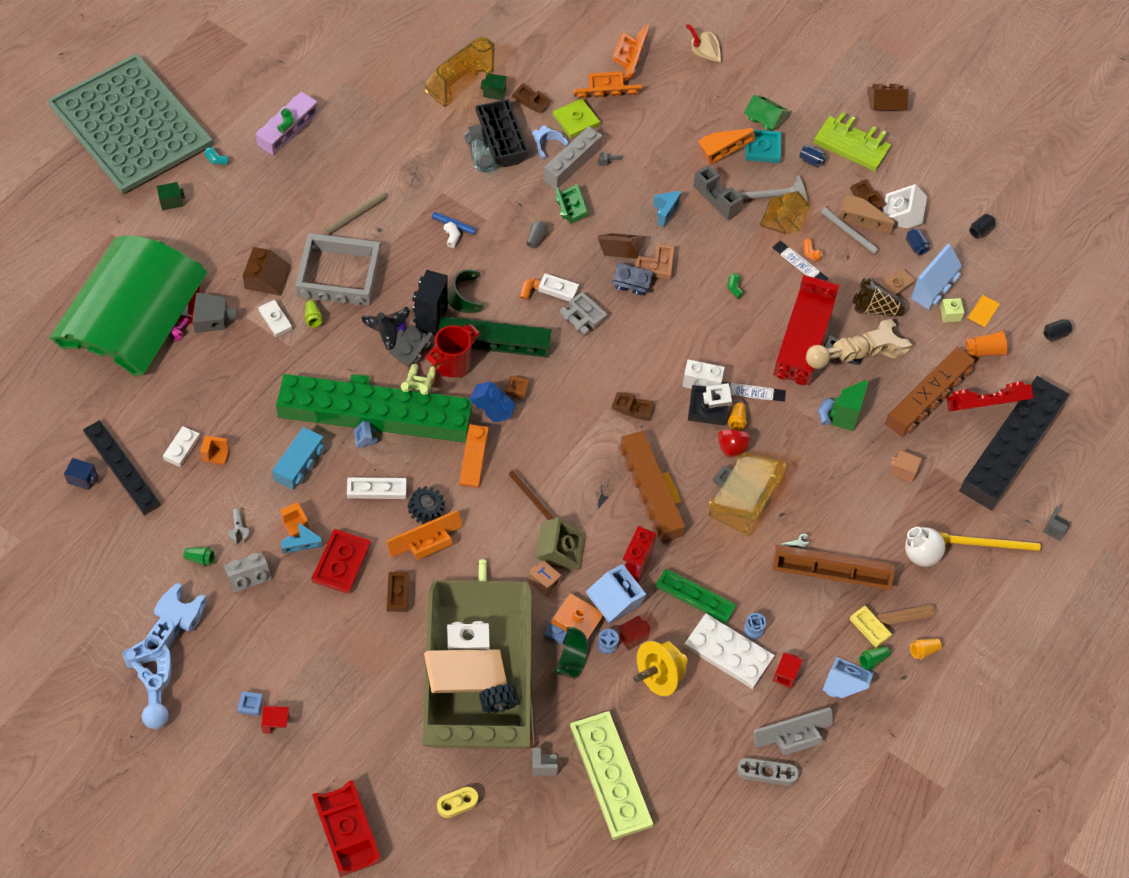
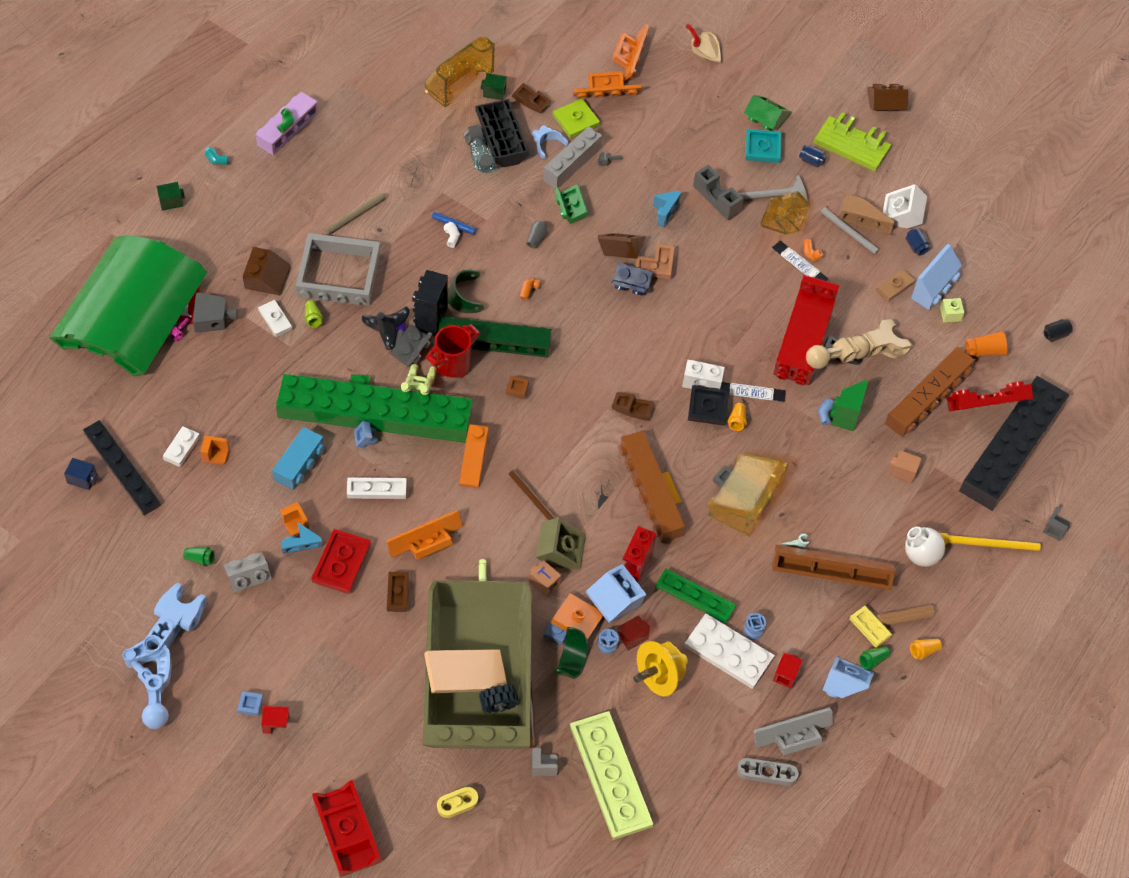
(129, 123): sand green plate -> none
(238, 528): light grey bar -> none
(426, 505): black wheel -> none
(477, 629): white brick -> none
(492, 401): blue brick -> none
(558, 287): white plate -> none
(585, 308): light grey plate -> none
(722, 144): orange slope -> none
(722, 390): white brick -> none
(732, 285): green arm -> none
(733, 442): red hat -> none
(864, 190): reddish brown slope -> none
(877, 300): dark brown cone -> none
(982, 226): black brick -> none
(983, 311): light orange sticker -> none

